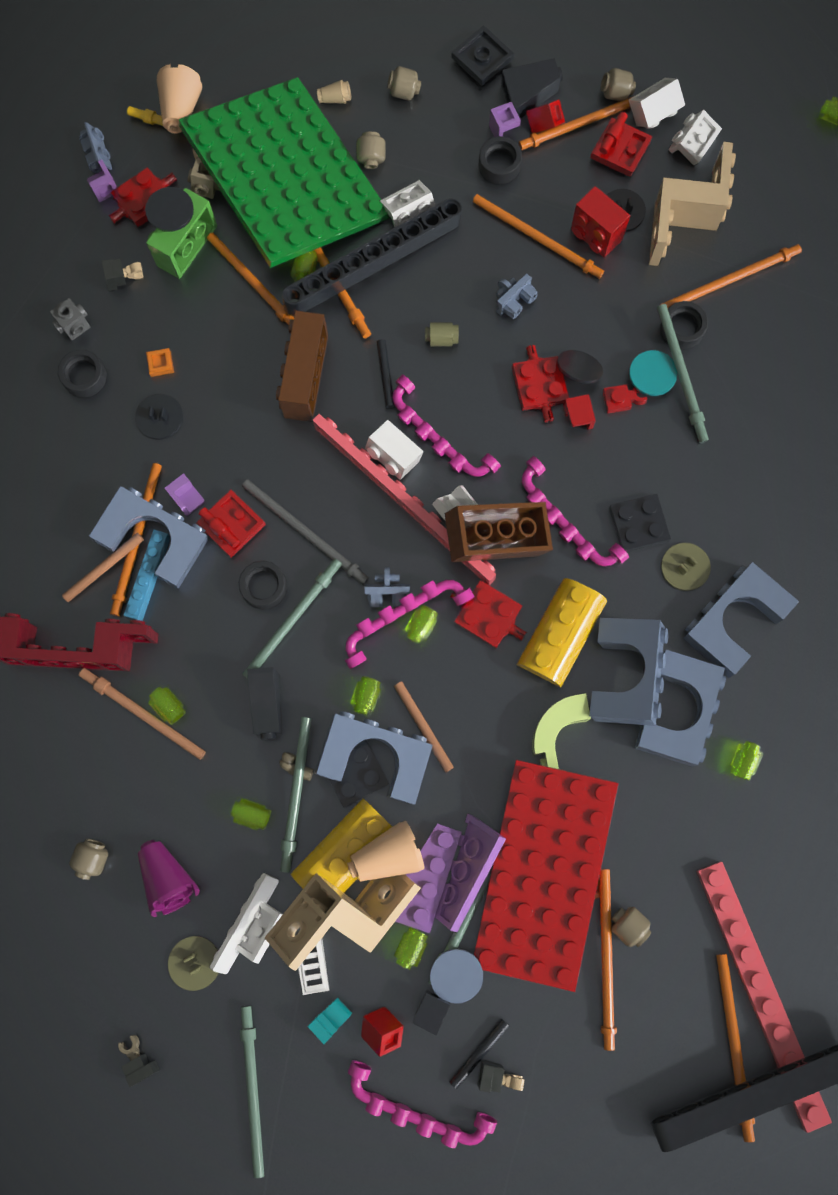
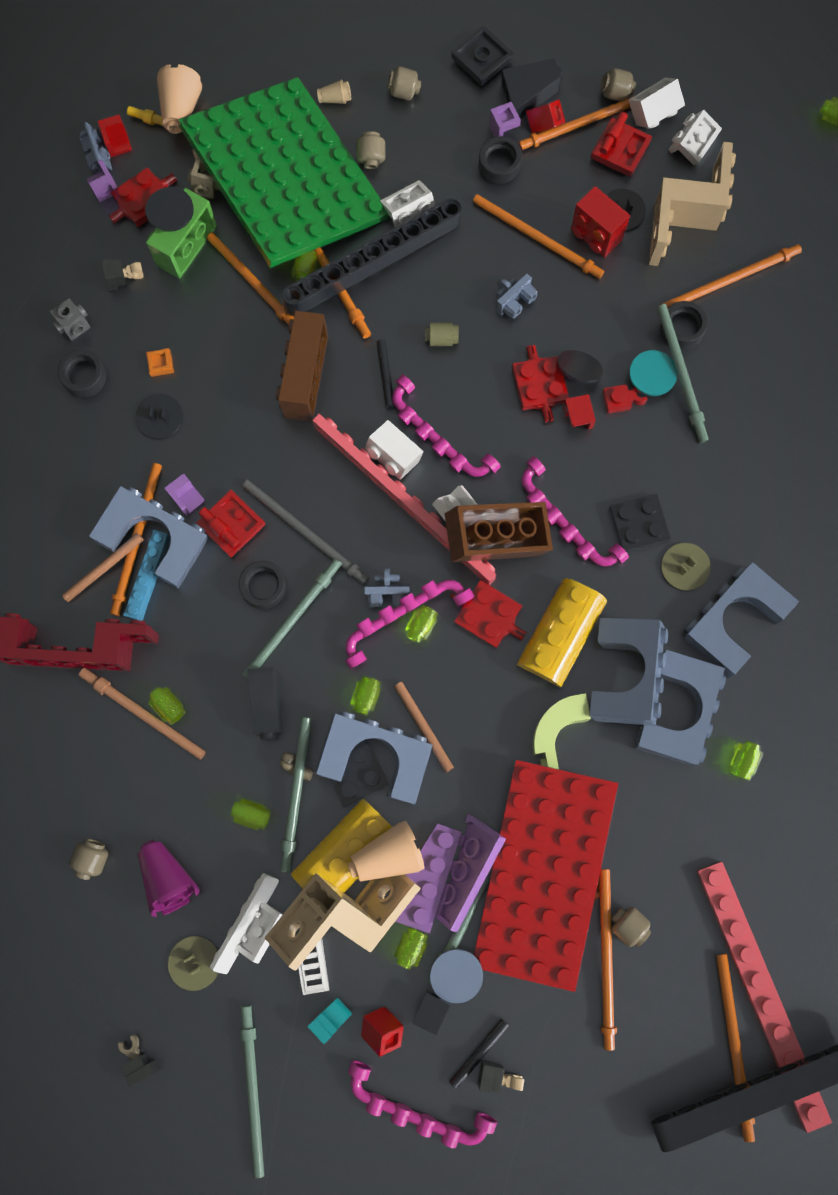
(115, 135): none -> red panel

